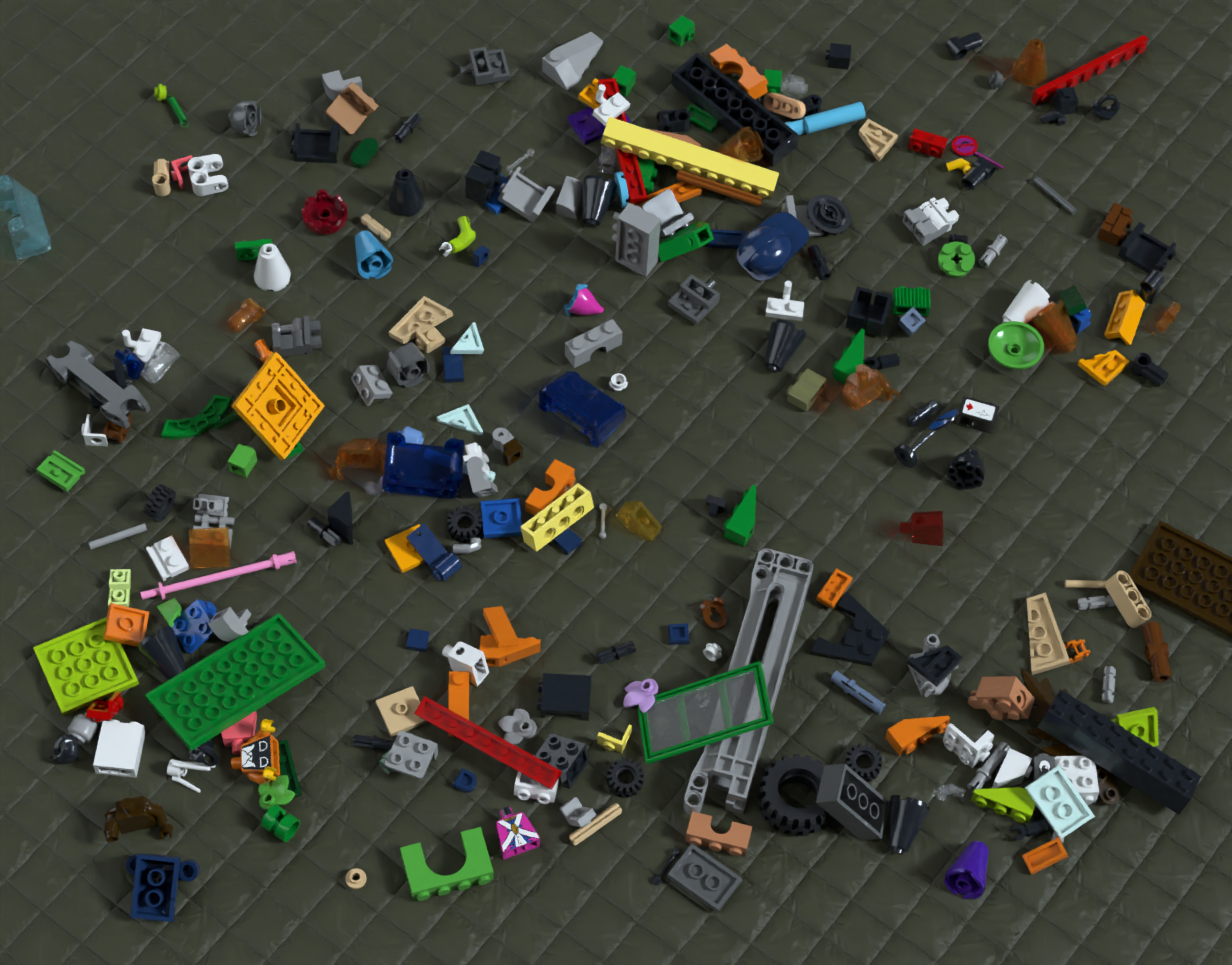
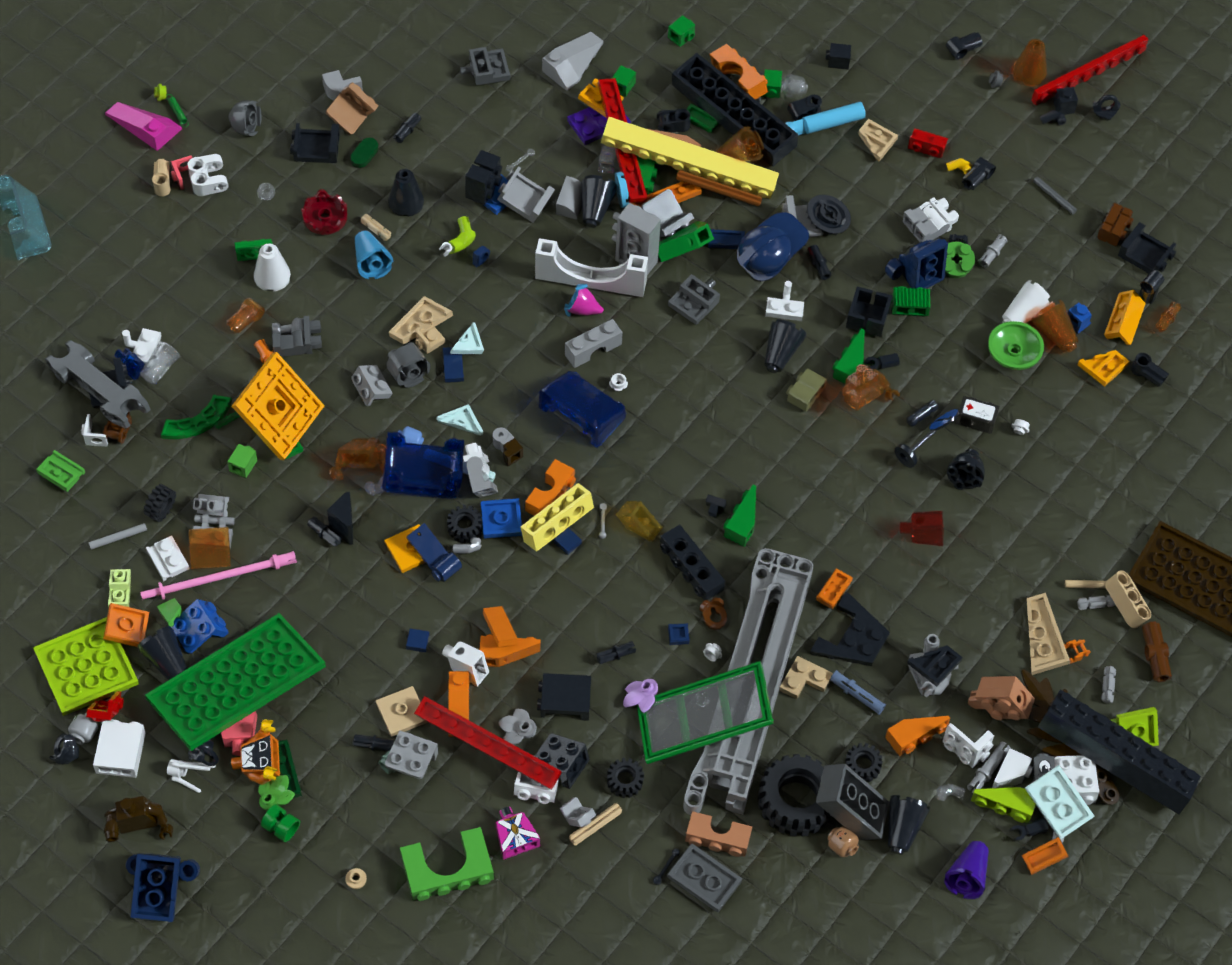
(147, 126): none -> dark pink wedge
(228, 624): light grey brick -> none
(266, 187): none -> clear plate
(465, 781): dark blue tile -> none
(556, 267): none -> white arch
(609, 108): white plate -> none
(614, 744): light yellow bracket -> none
(702, 566): none -> black brick
(784, 105): light nougat plate -> none
(803, 673): none -> tan plate
(843, 841): none -> medium nougat head
(911, 322): sand blue brick -> none
(922, 265): none -> dark blue piece
(967, 146): piece -> none
(1020, 426): none -> white plate
(1072, 300): dark green tile -> none

